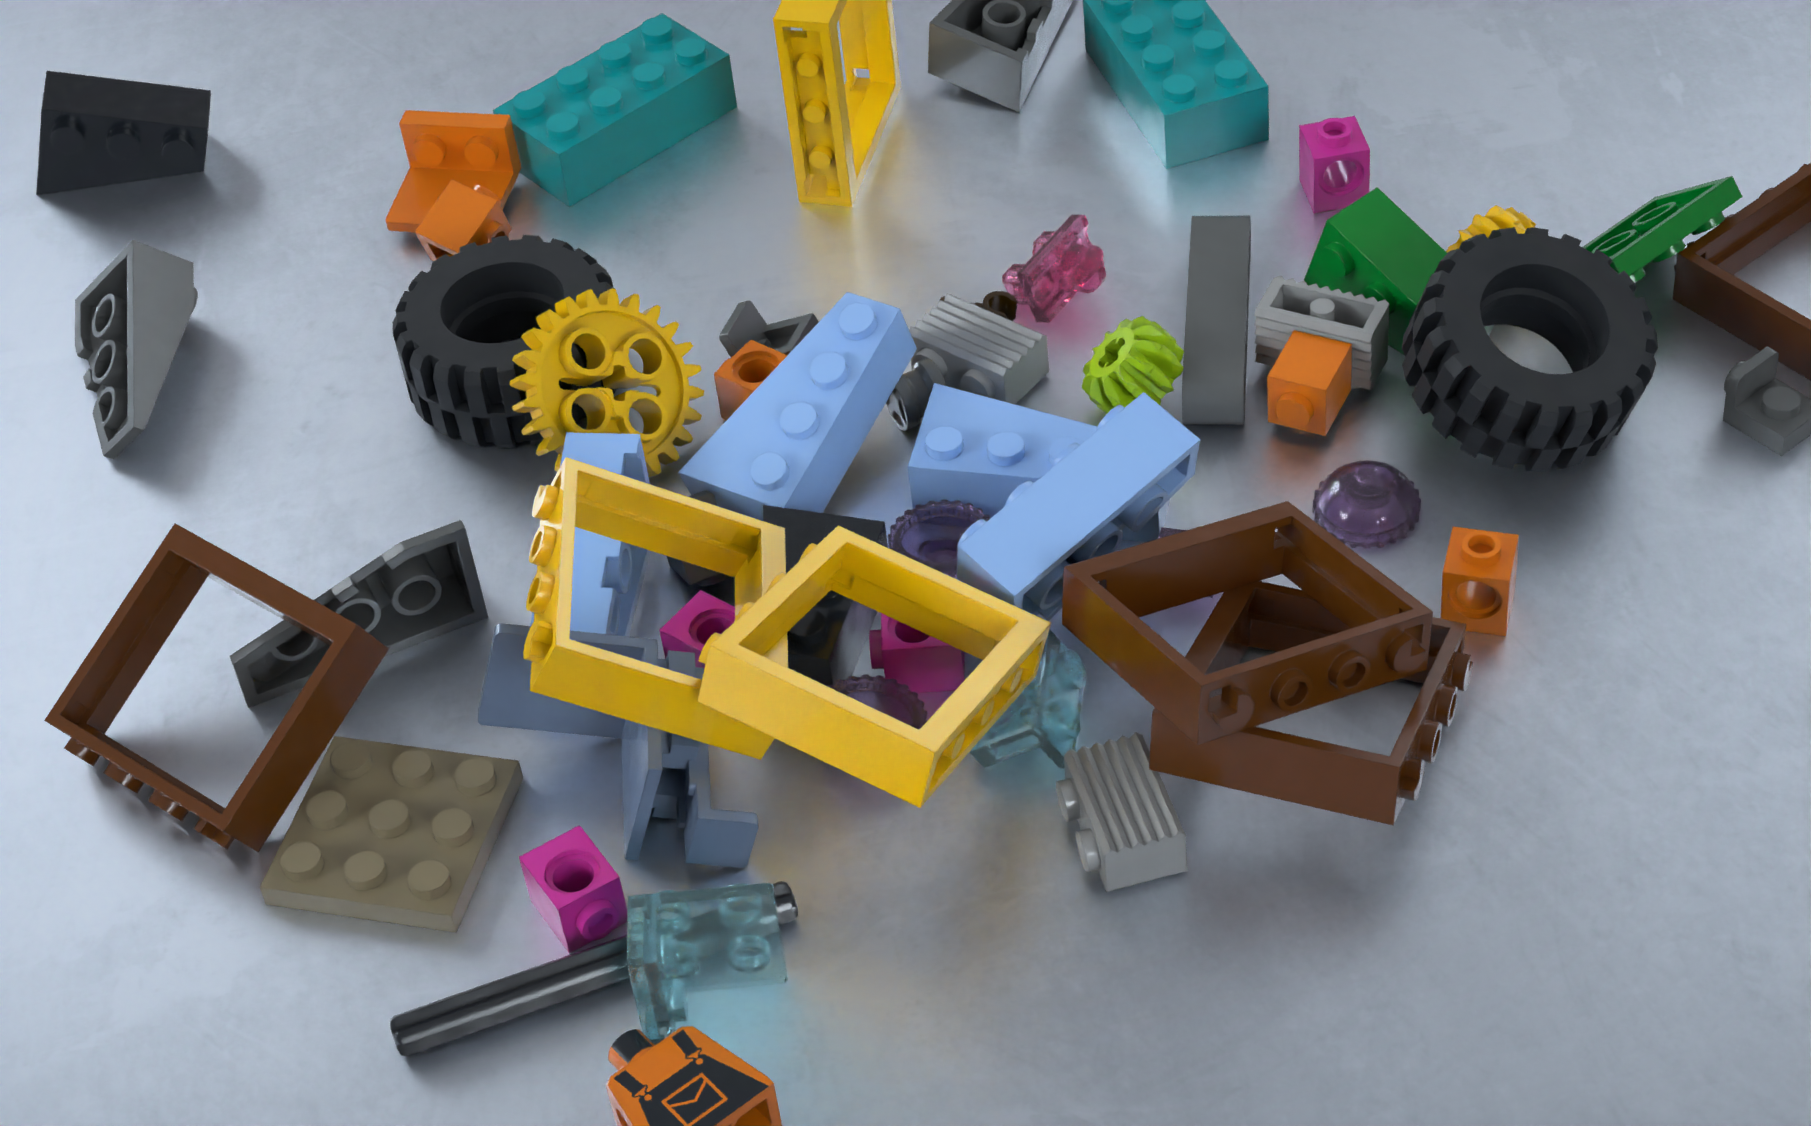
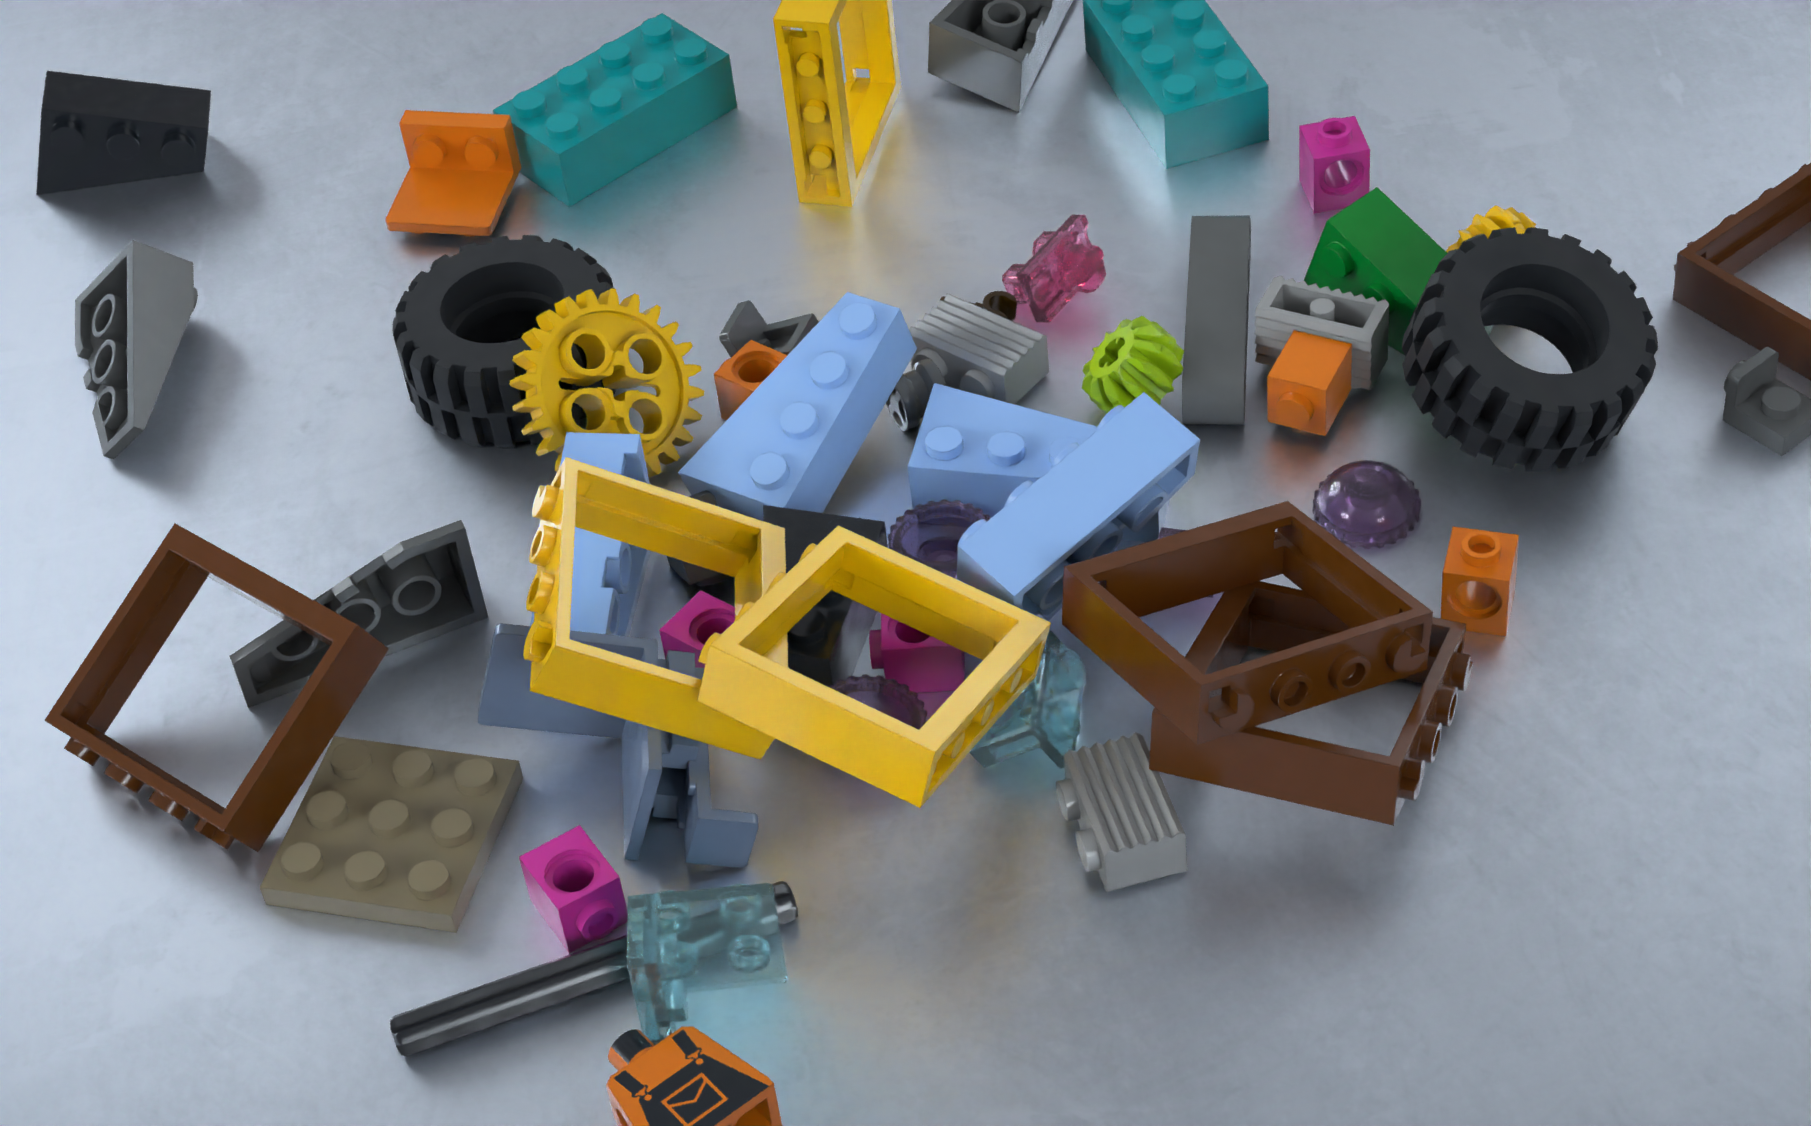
(461, 218): orange brick -> none
(1662, 223): green plate -> none

